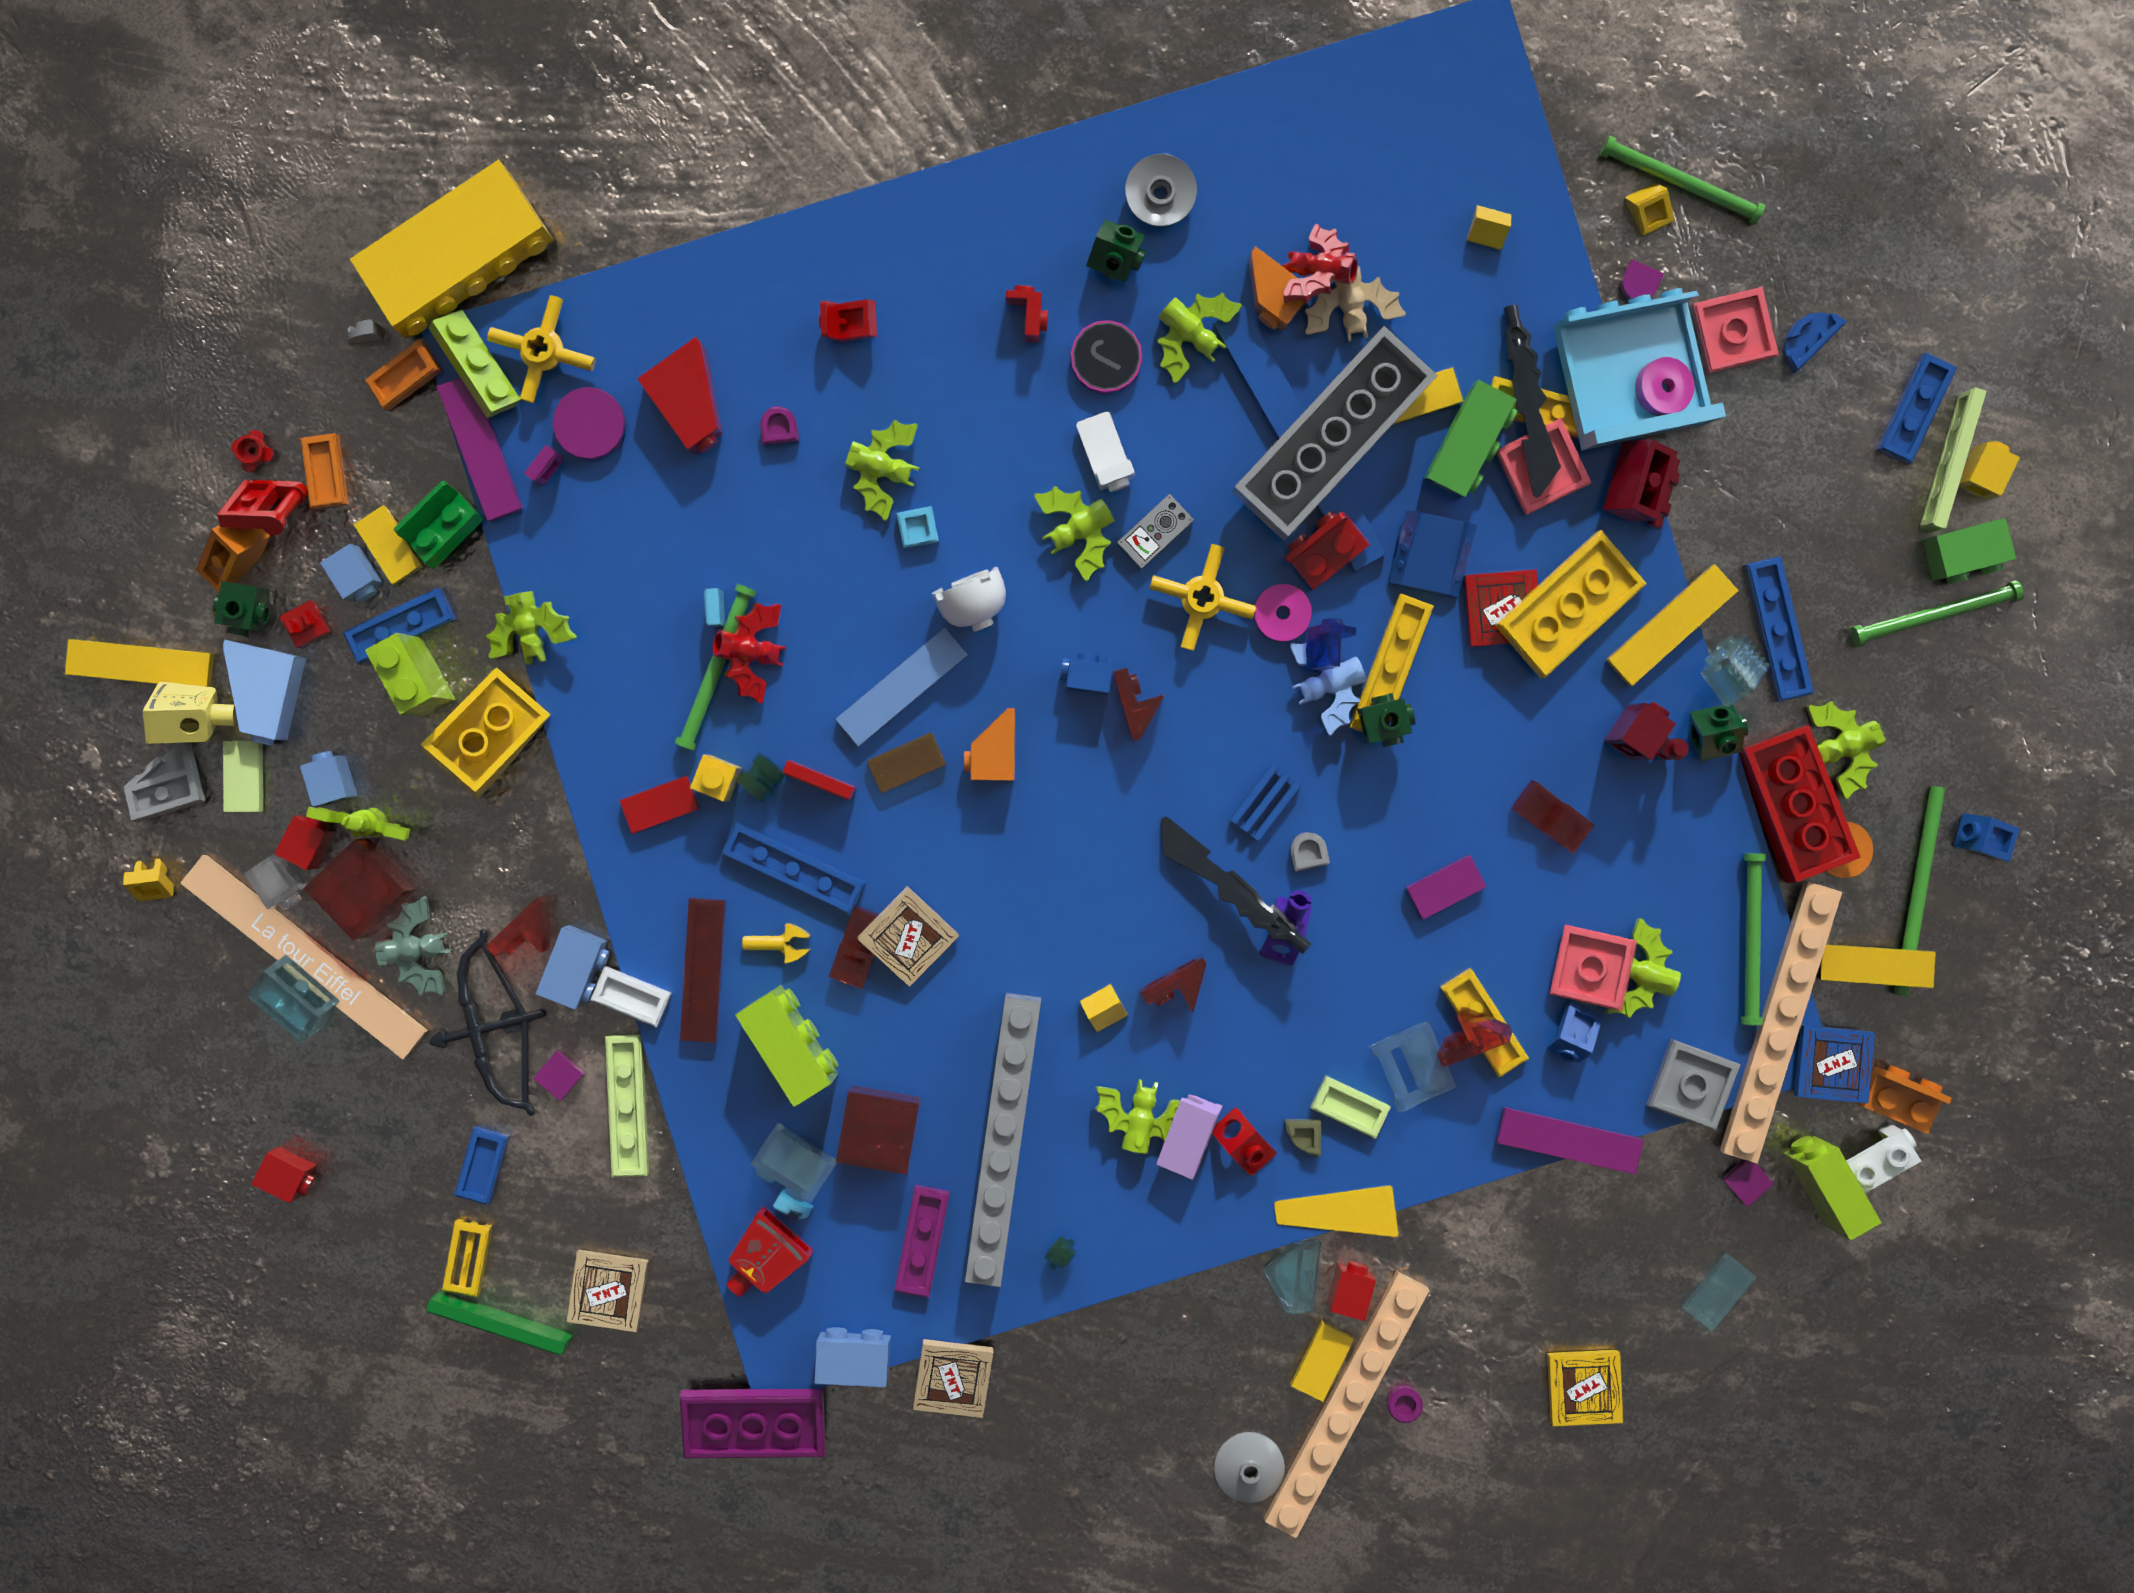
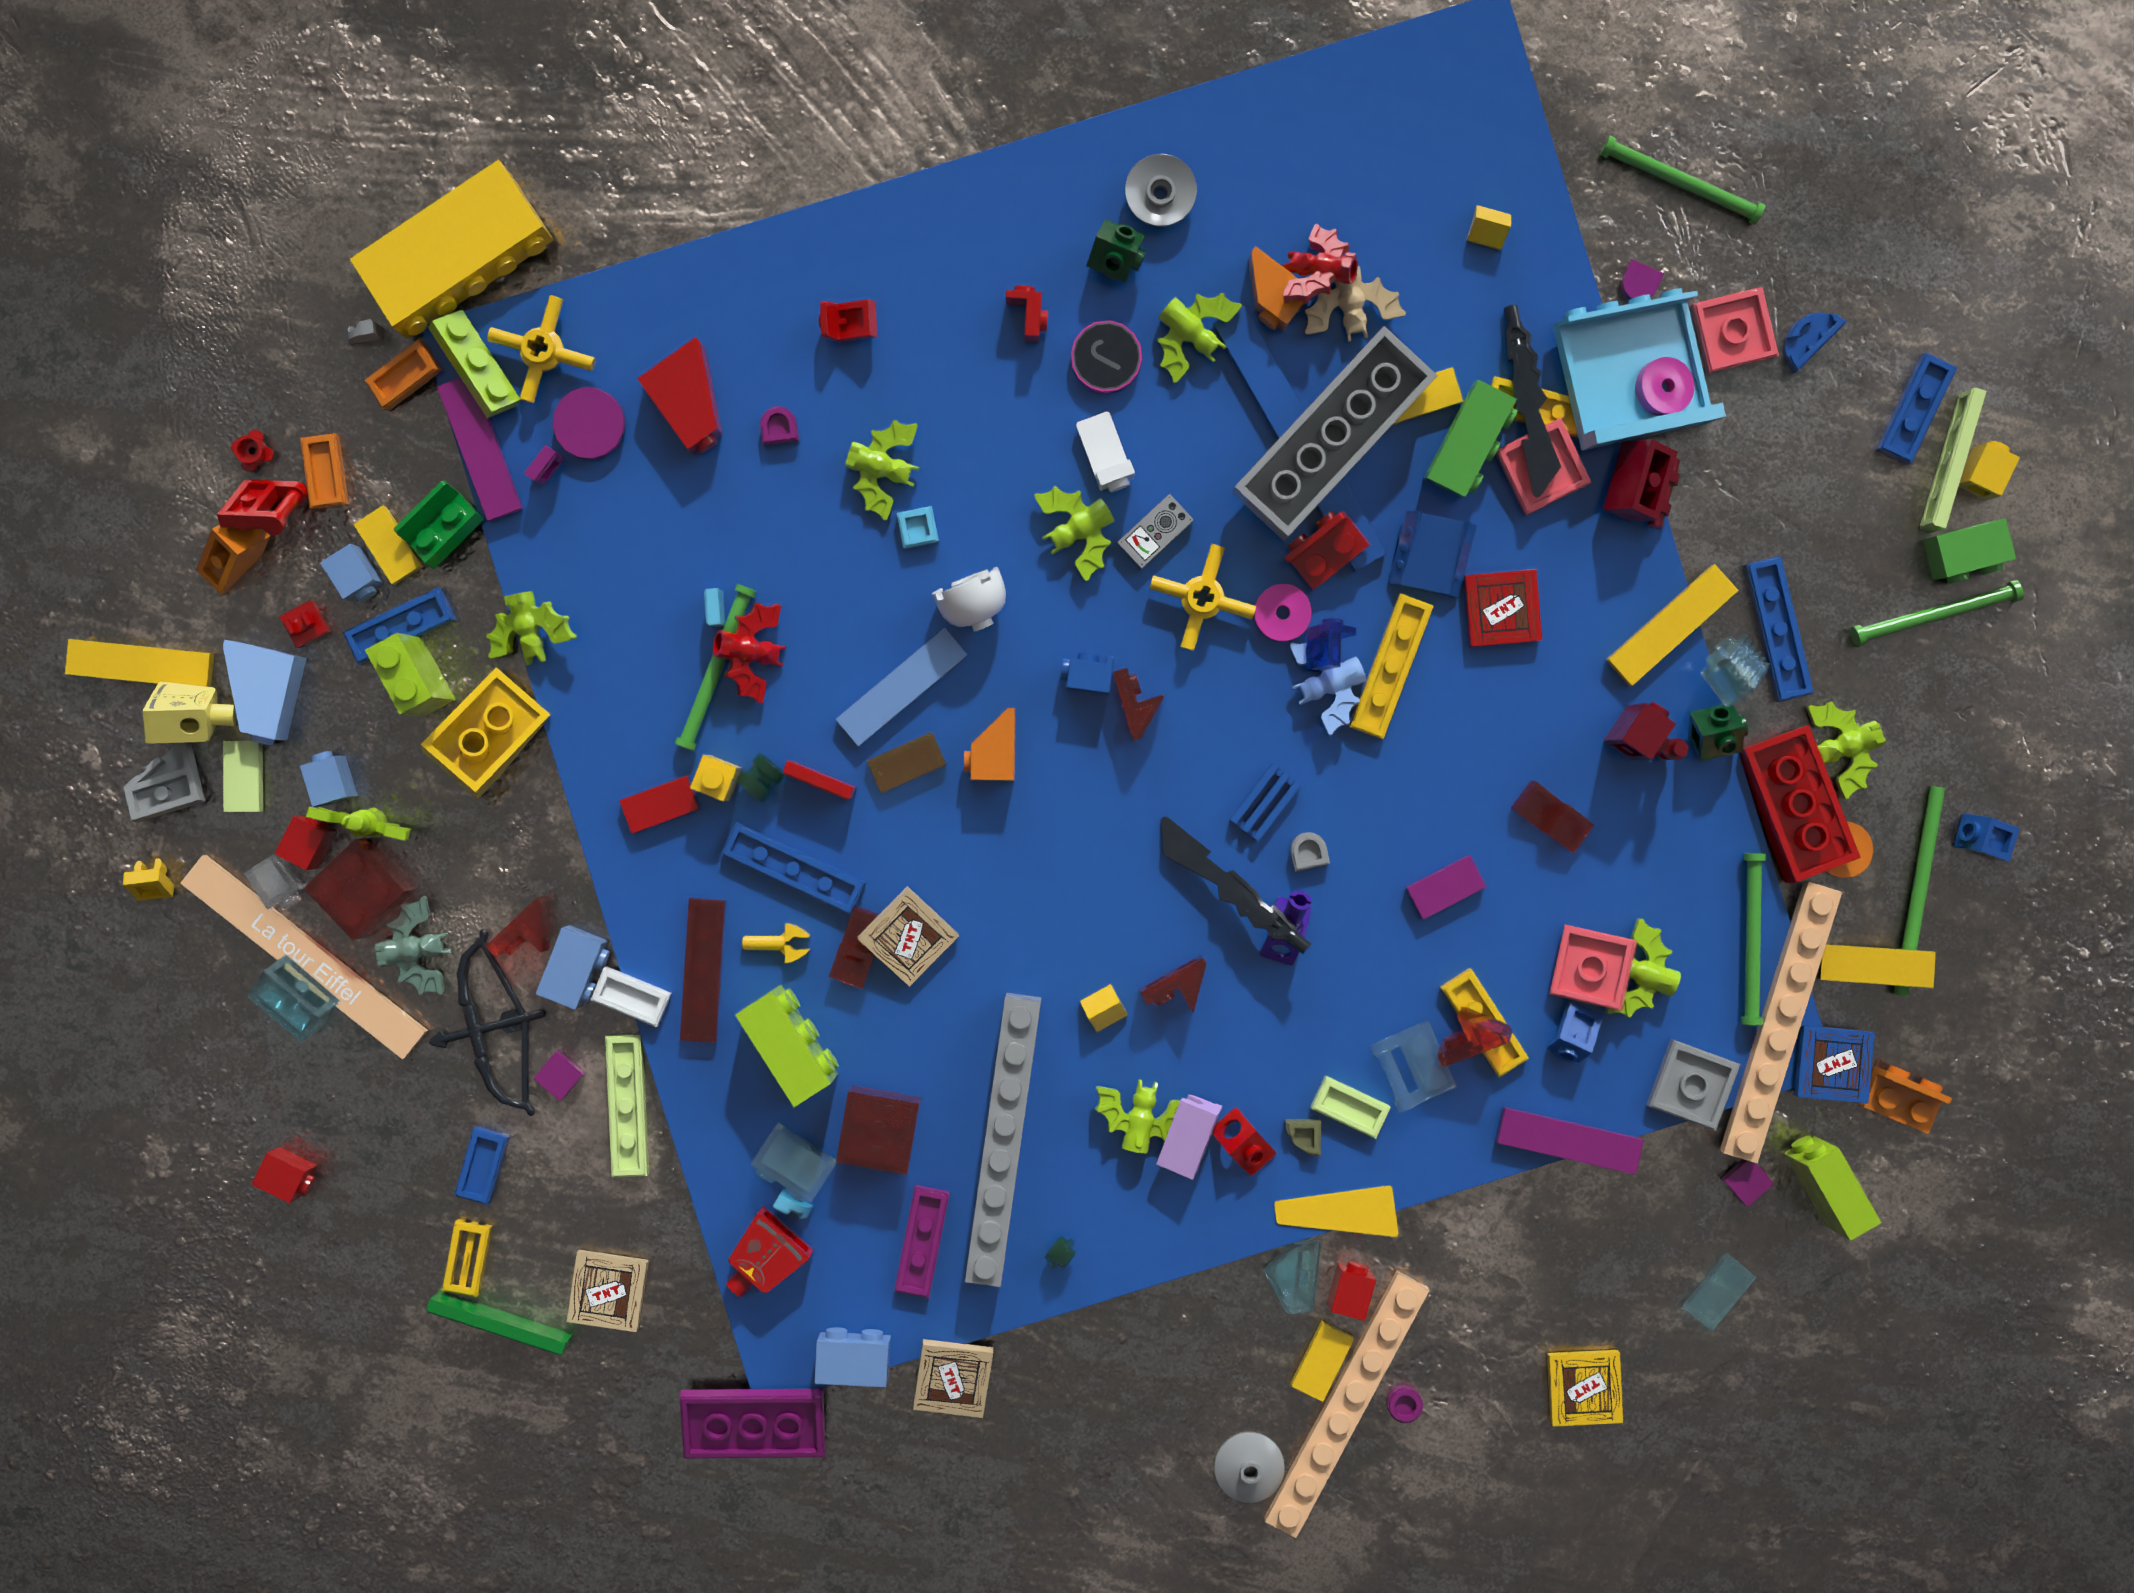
(241, 608): dark green brick -> none
(1373, 723): dark green brick -> none
(1570, 604): yellow tile -> none
(1650, 208): yellow slope -> none
(1885, 1158): white bracket -> none

